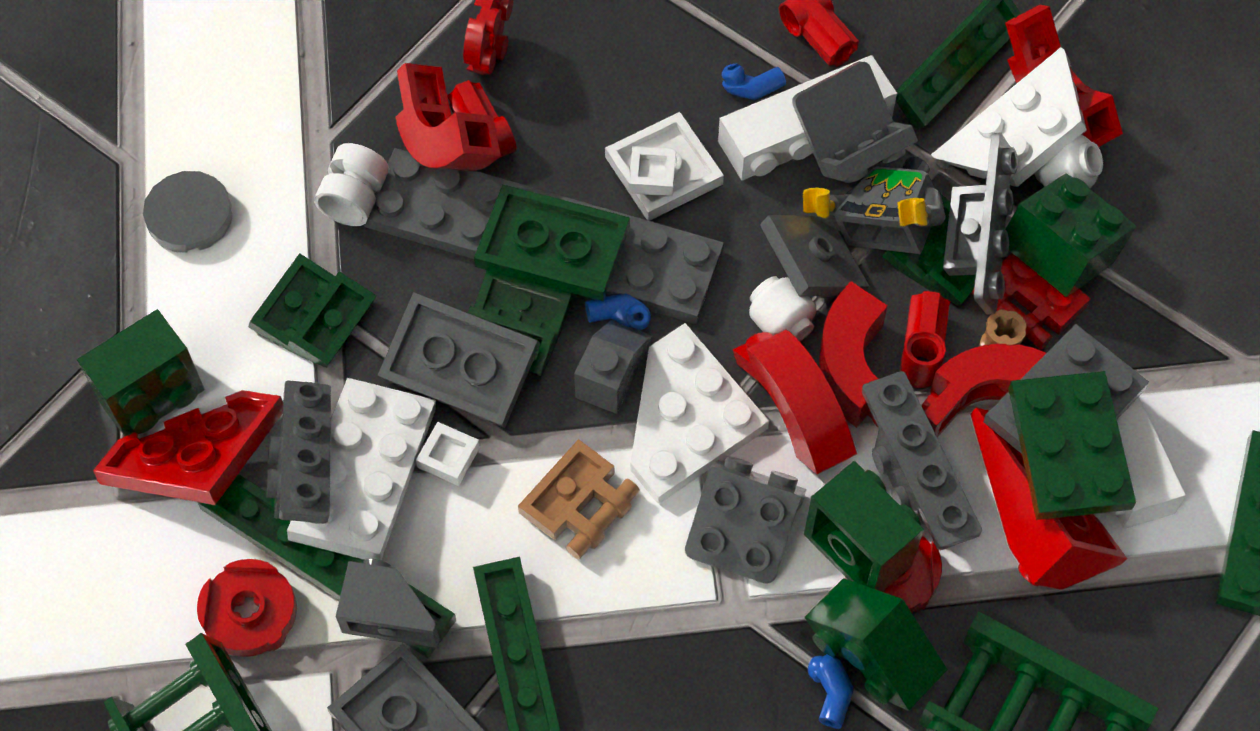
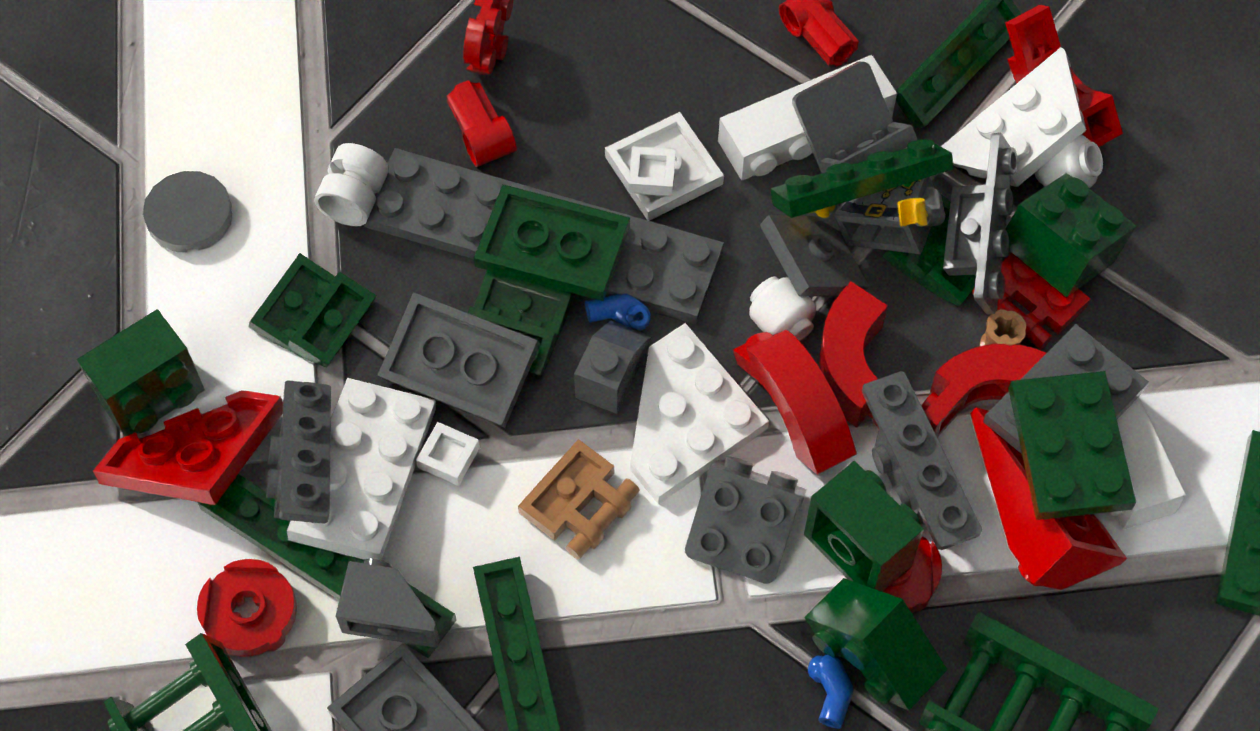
(436, 135): red arch -> none
(751, 87): blue arm -> none
(852, 181): none -> dark green plate
(925, 338): red piece -> none

